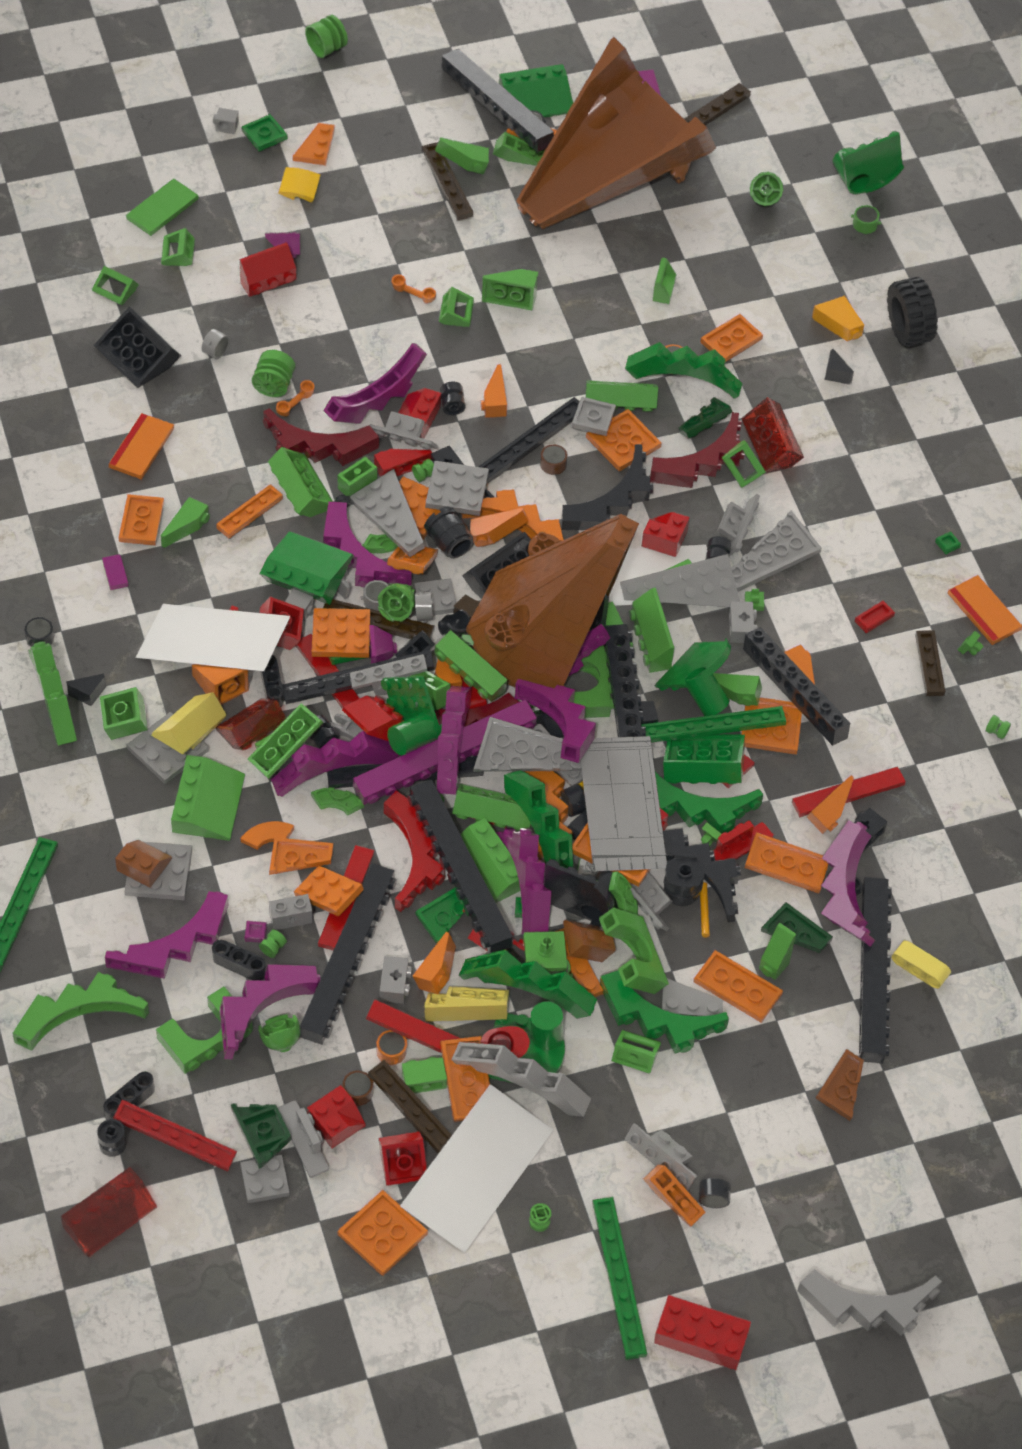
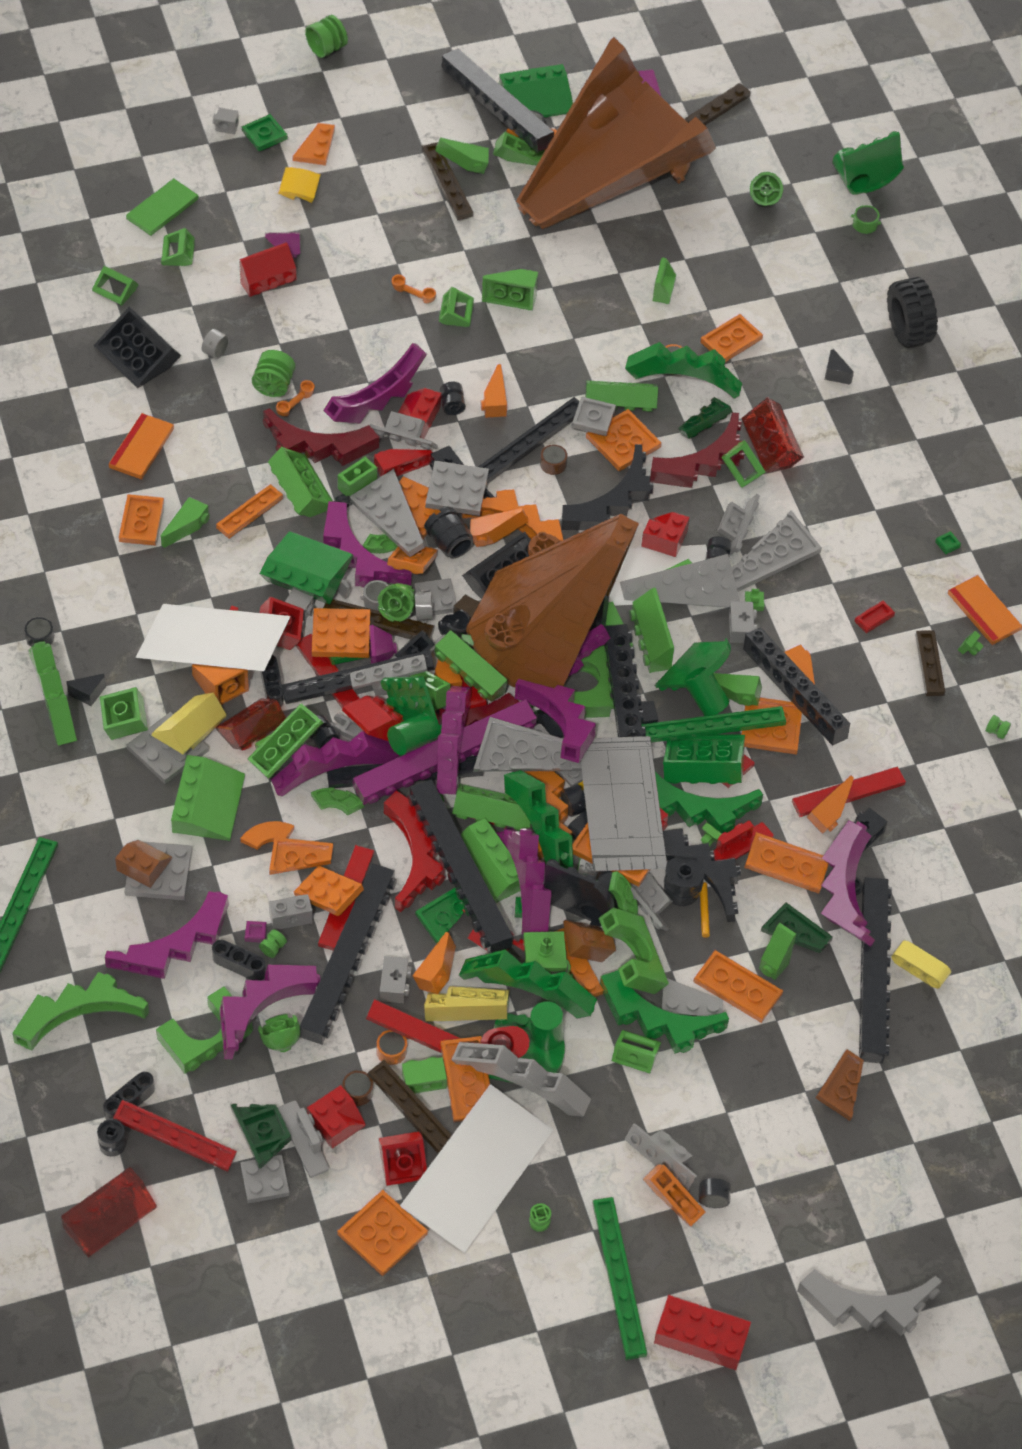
(115, 572): magenta tile -> none
(423, 470): bright green wheel -> none
(839, 318): light orange slope -> none

